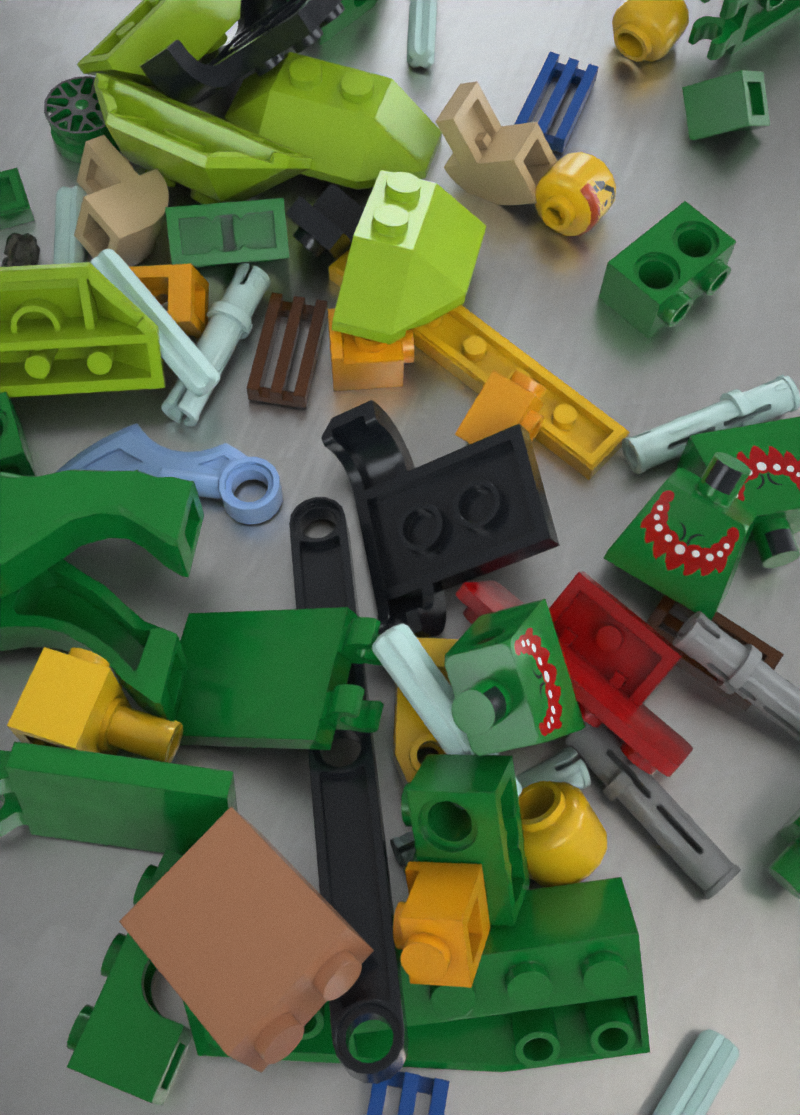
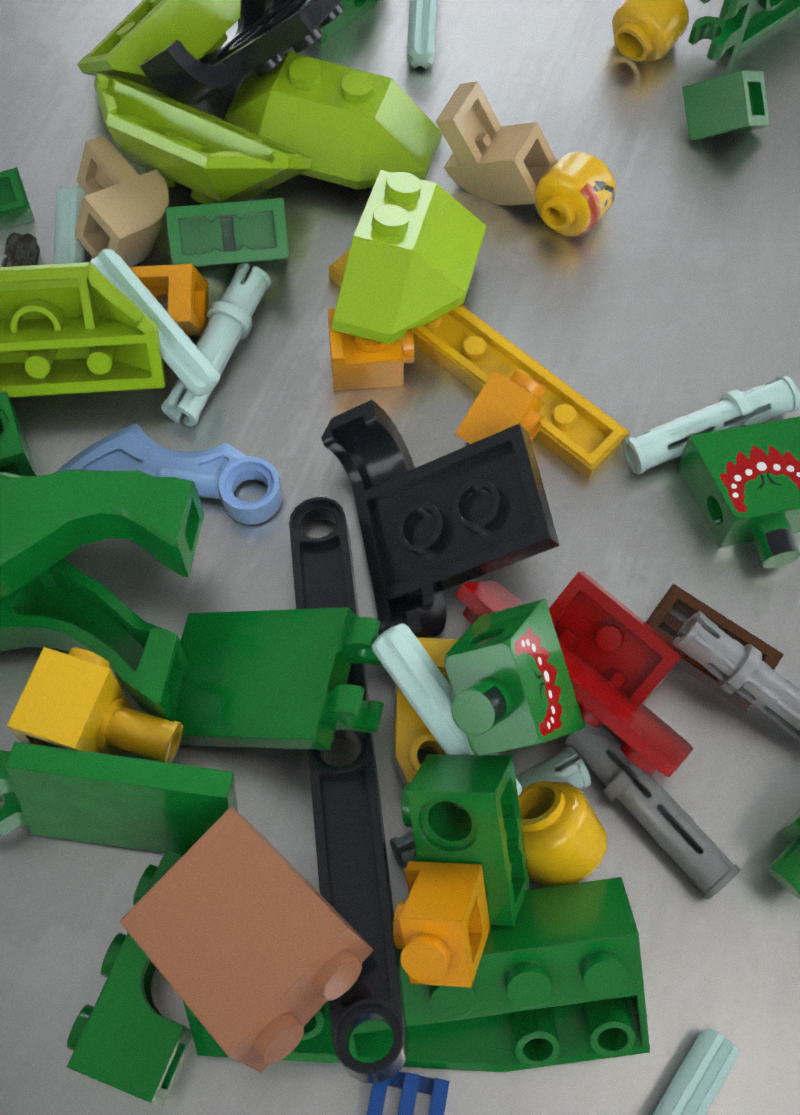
(75, 116): green wheel -> none
(295, 312): reddish brown tile -> none
(327, 223): black bracket -> none
(566, 74): blue tile -> none
(667, 270): green brick -> none
(690, 535): green torso -> none

